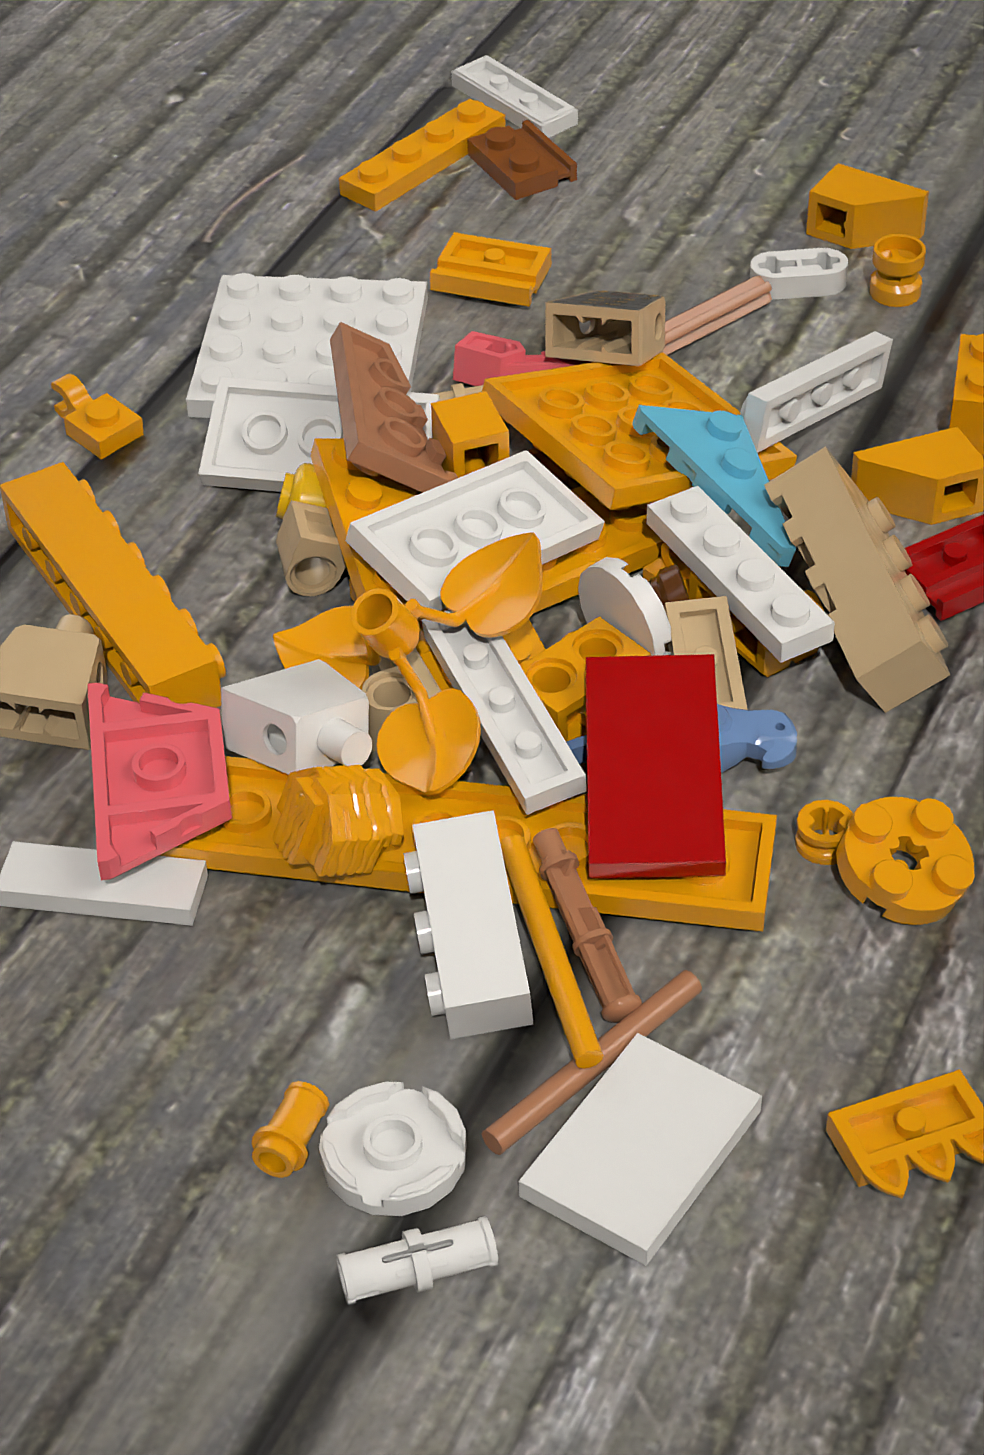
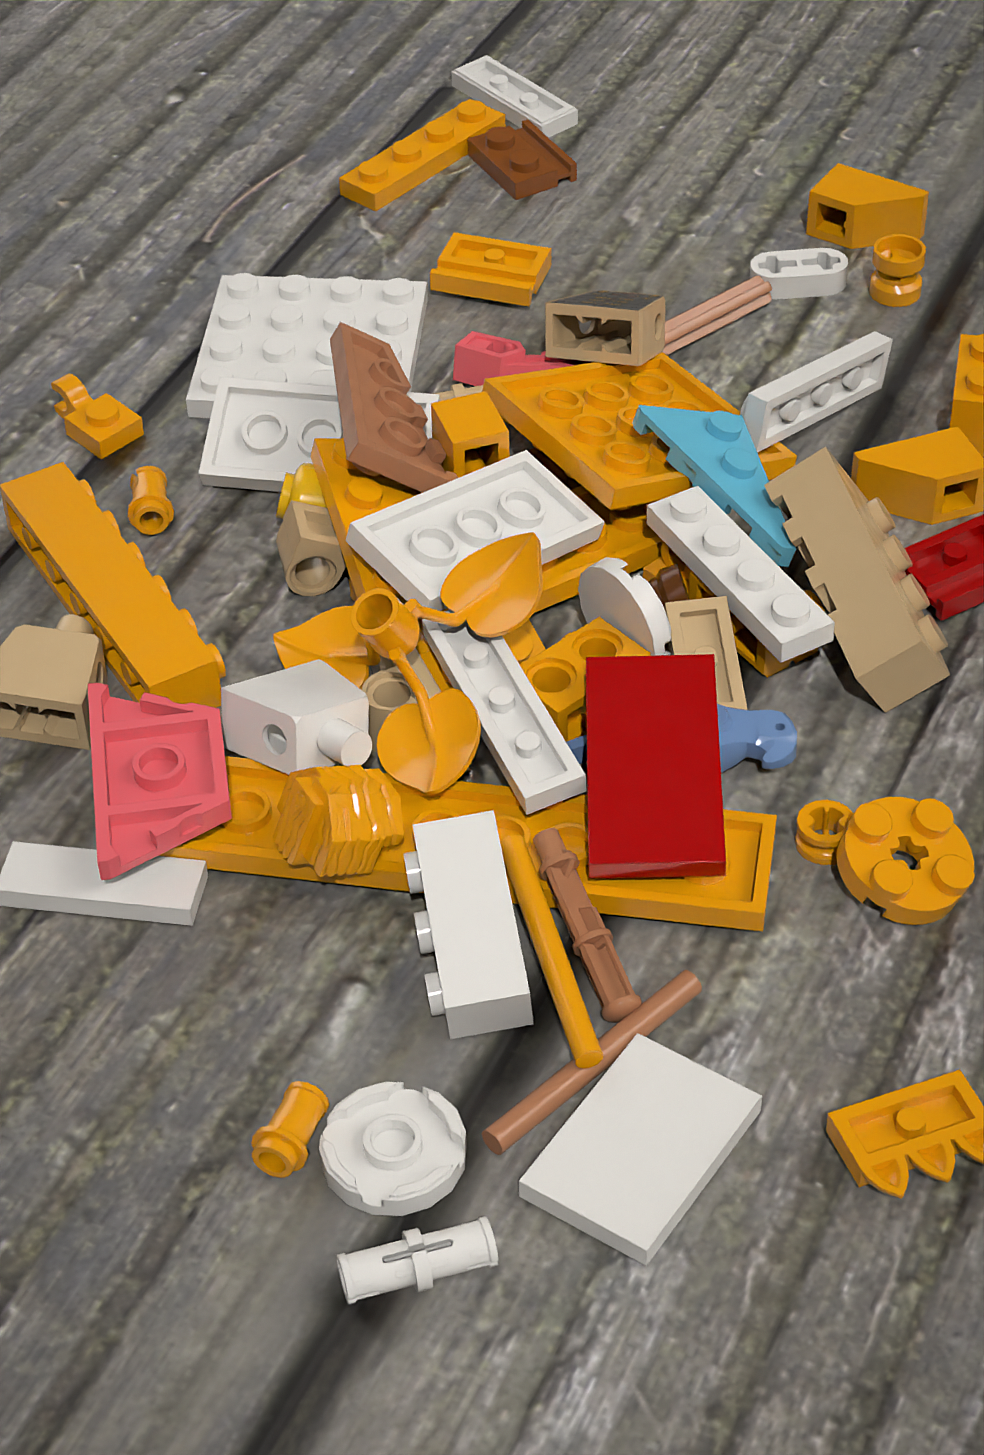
(150, 508): none -> light orange pin

